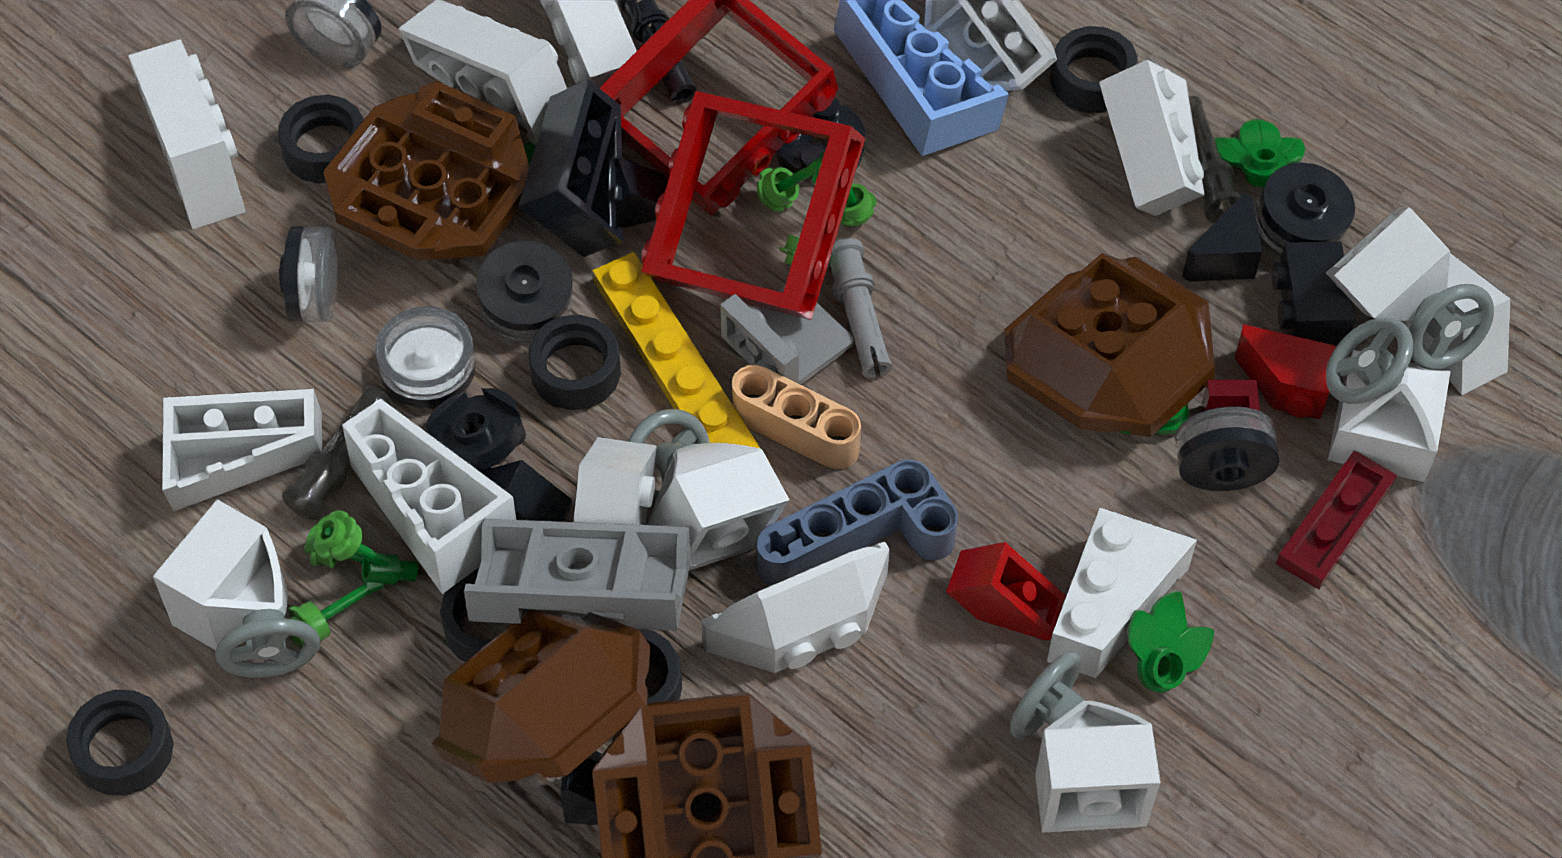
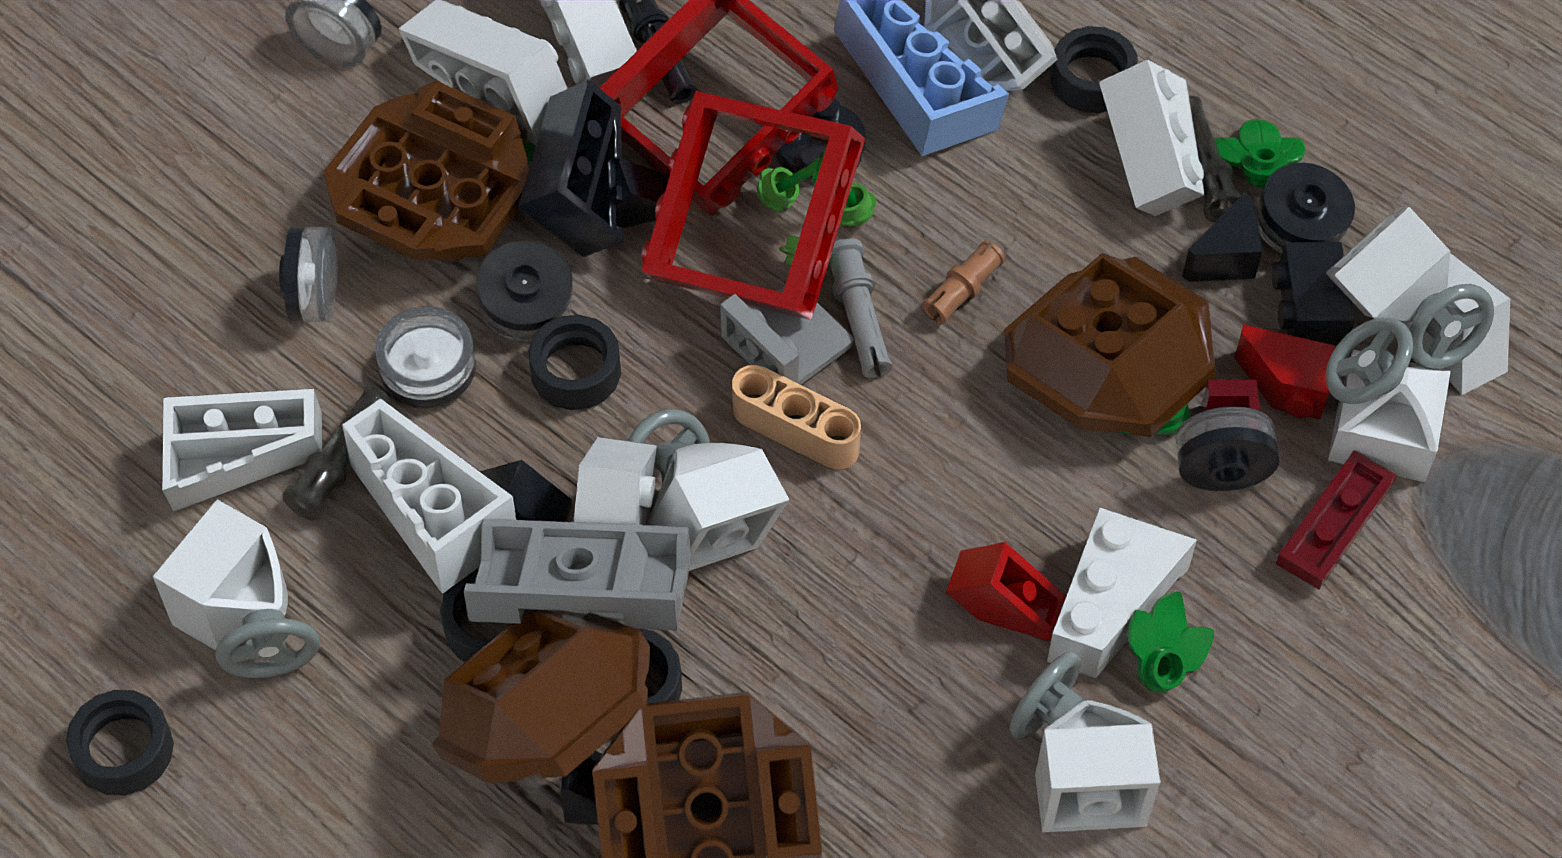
(189, 131): white wedge -> none
(309, 114): black tyre -> none
(338, 539): plant -> none
(491, 414): black plate -> none
(669, 350): yellow plate -> none
(792, 548): sand blue beam -> none
(801, 614): white wedge -> none
(963, 281): none -> nougat pin

